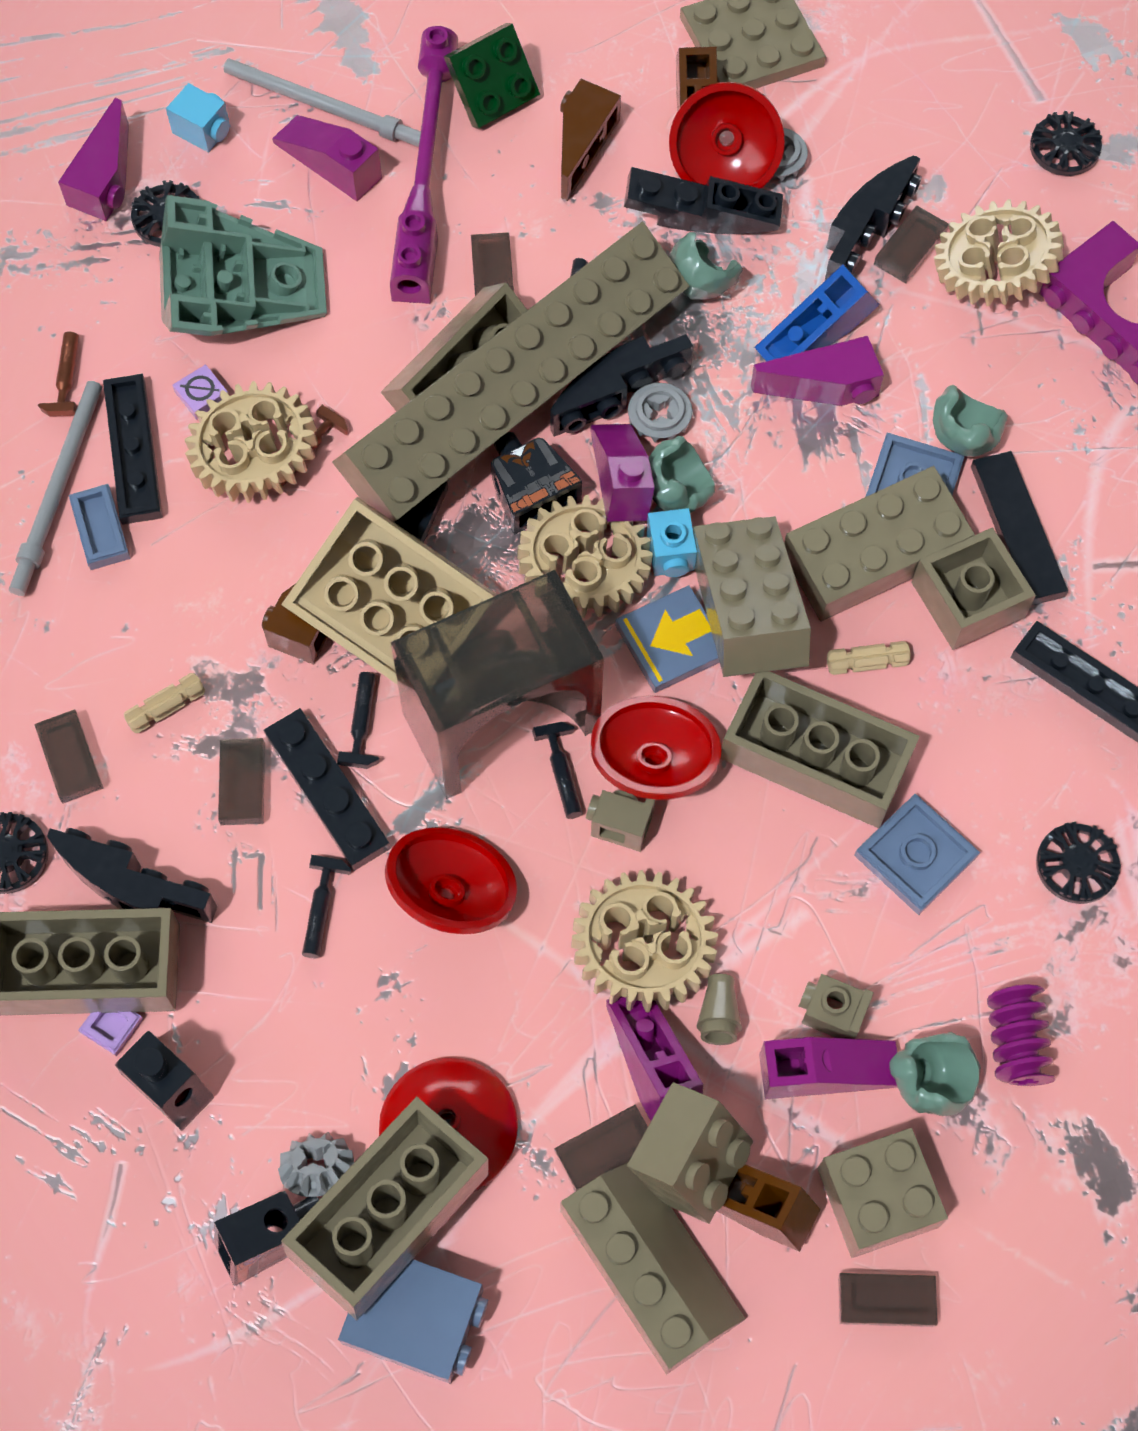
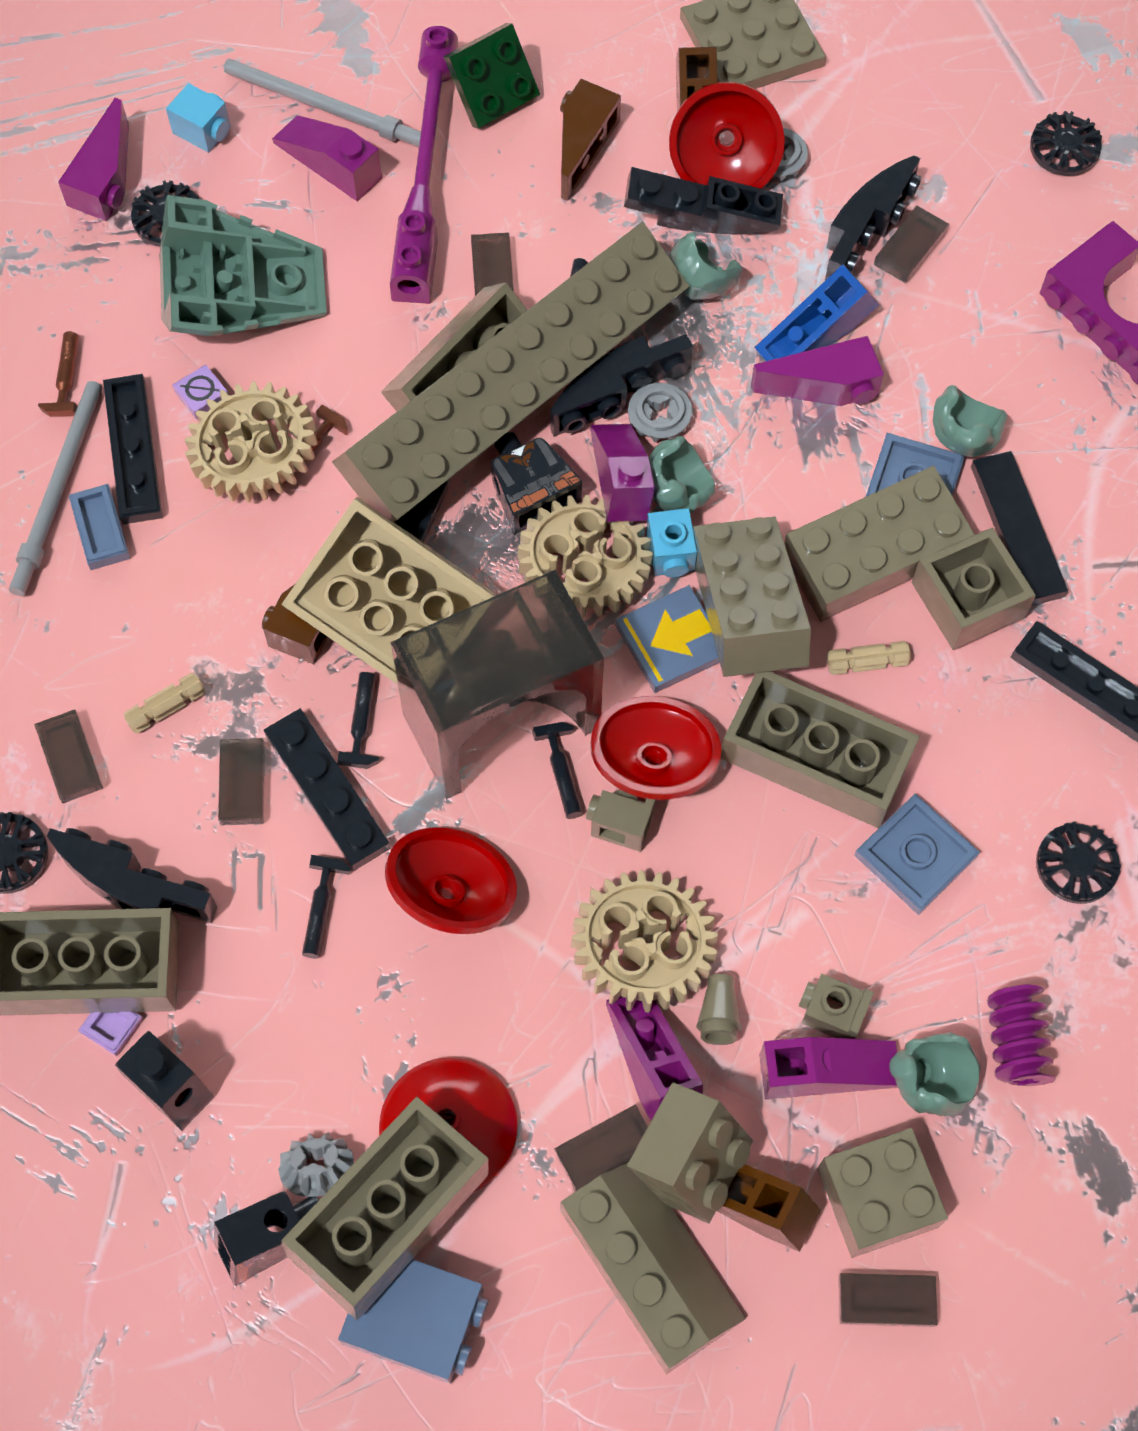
(1021, 257): tan gear -> none

